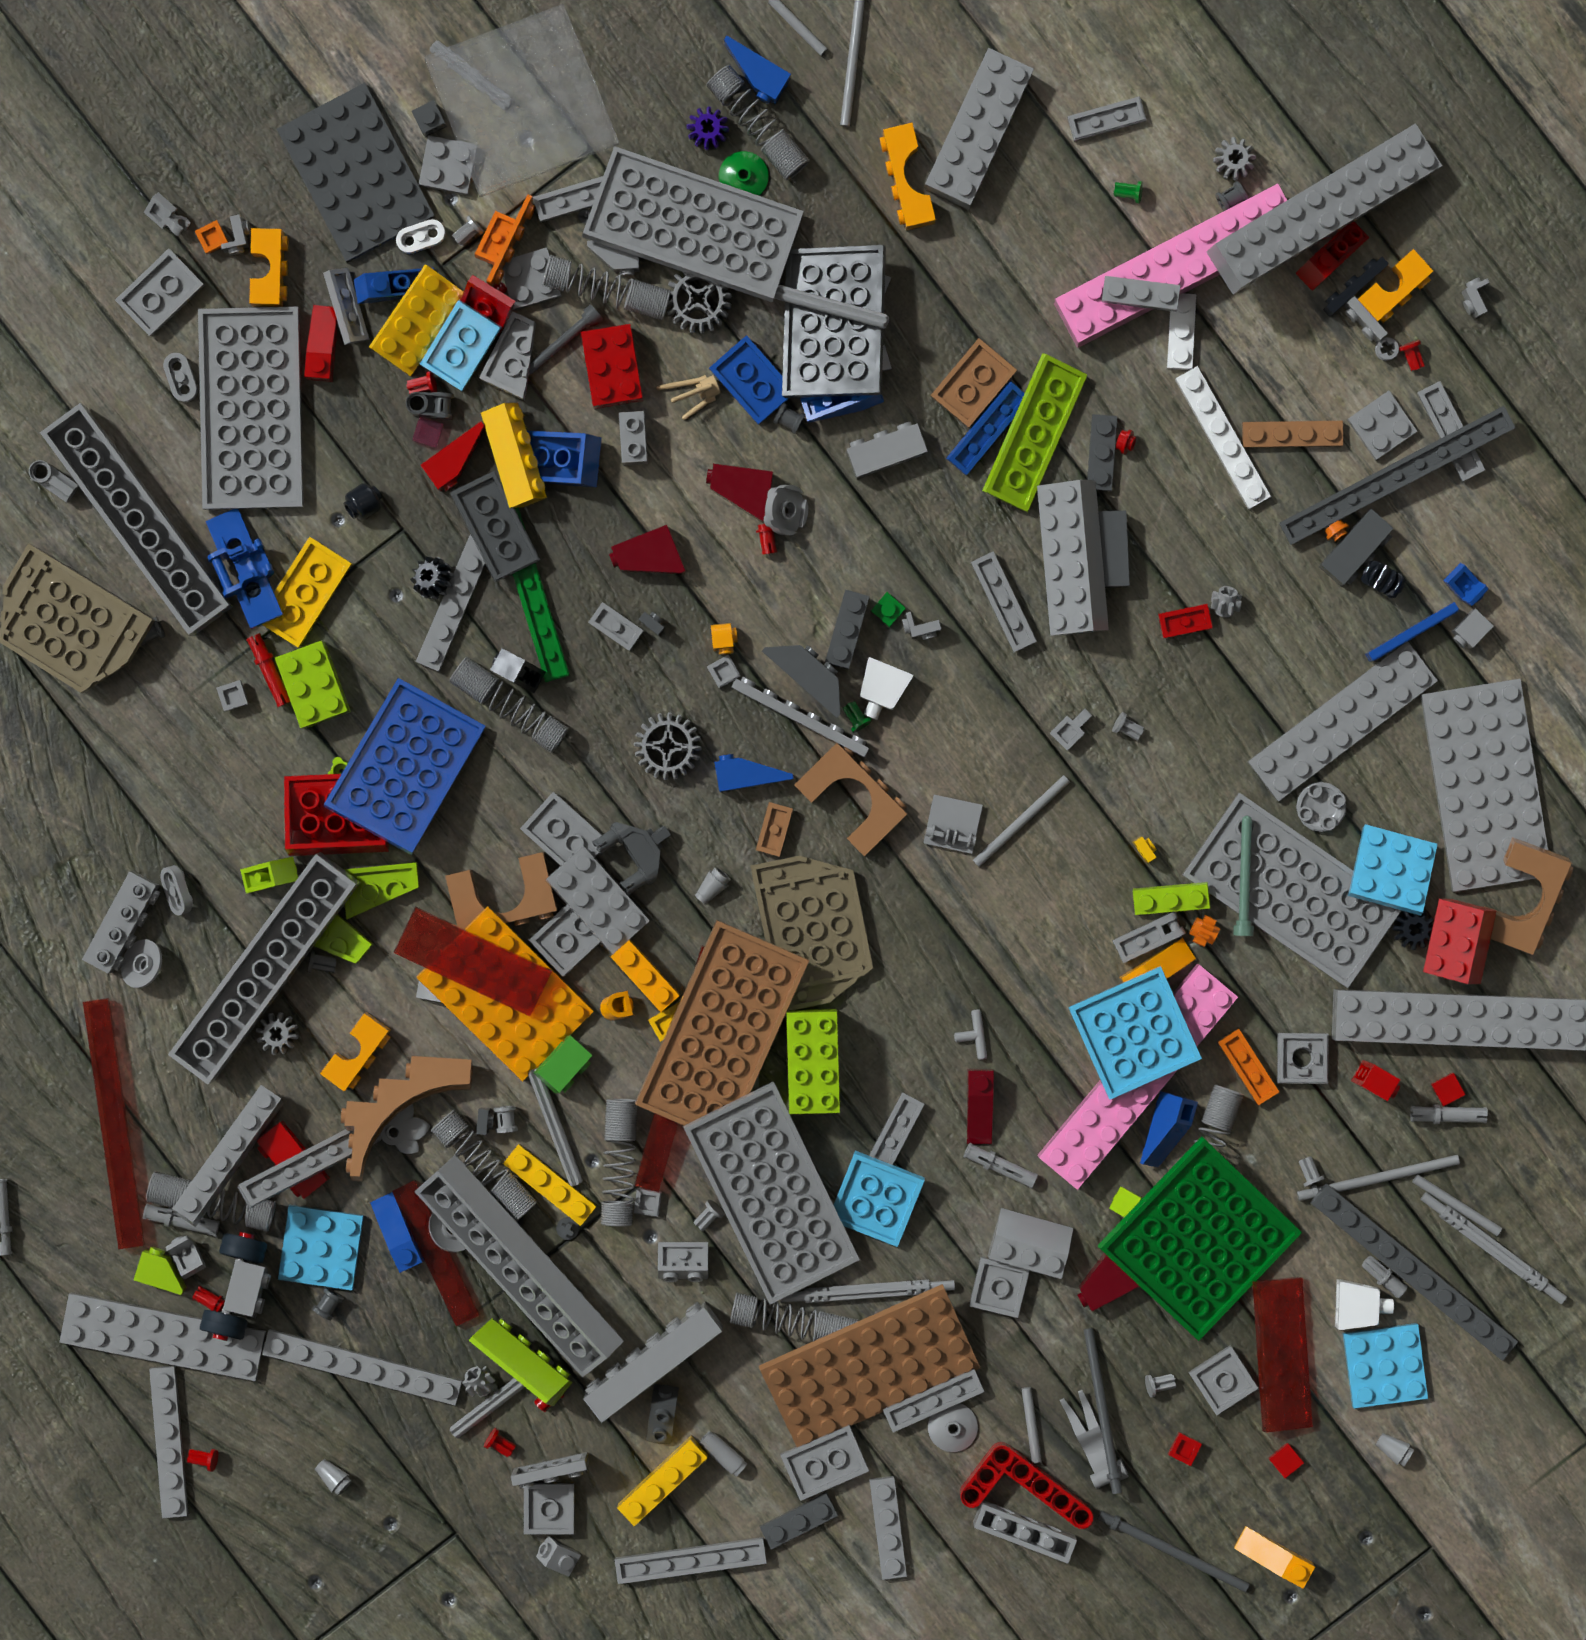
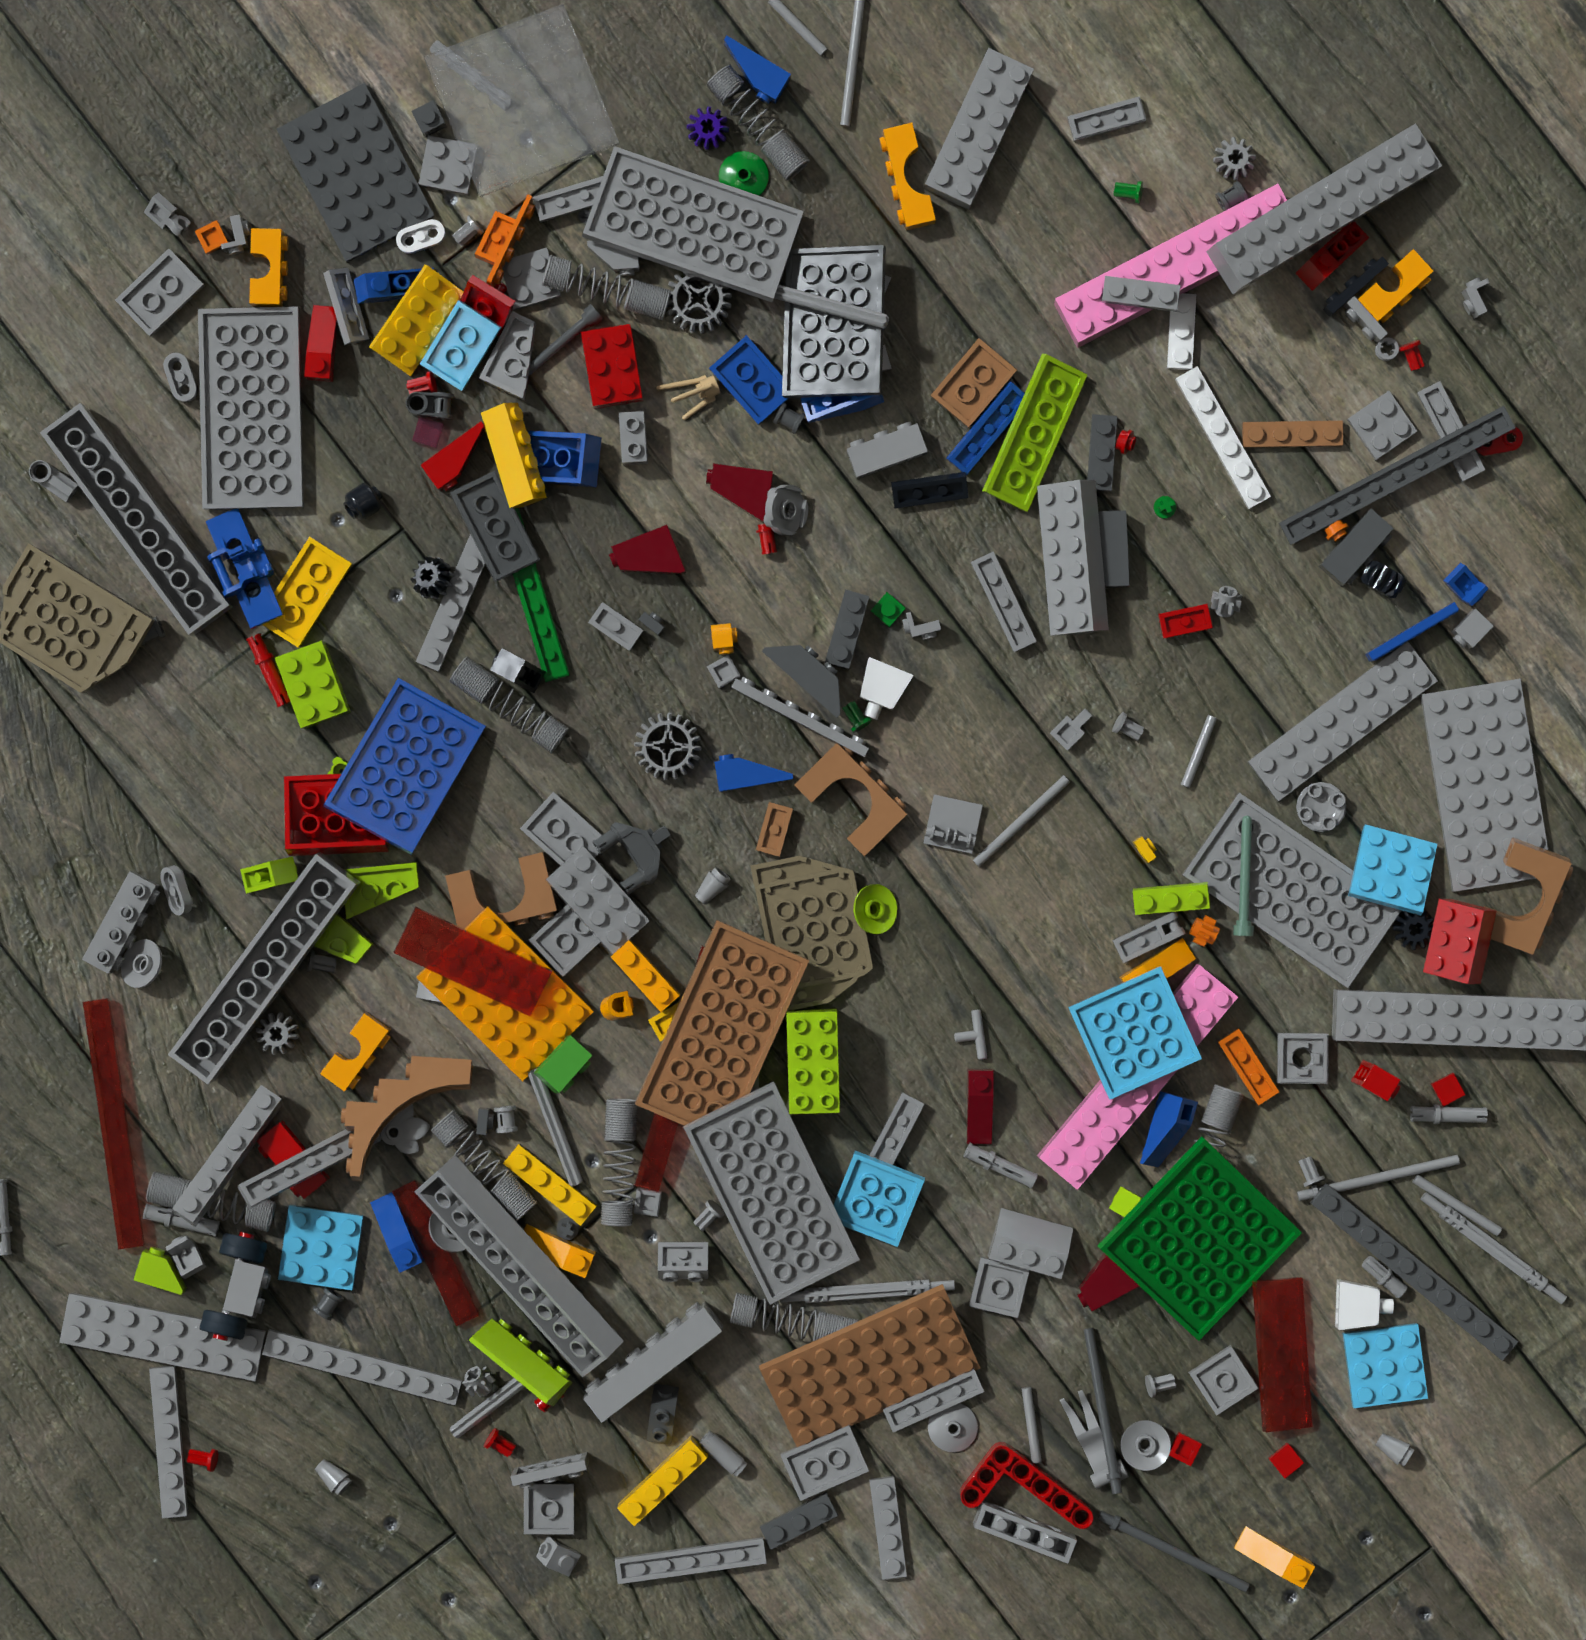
(208, 1299): red pin -> none
(232, 695): light grey plate -> none
(562, 1252): none -> light orange slope
(883, 909): none -> lime dish
(929, 490): none -> black plate
(1149, 1457): none -> light grey dish
(1164, 507): none -> green piece
(1198, 751): none -> light grey bar
(1501, 445): none -> red plate

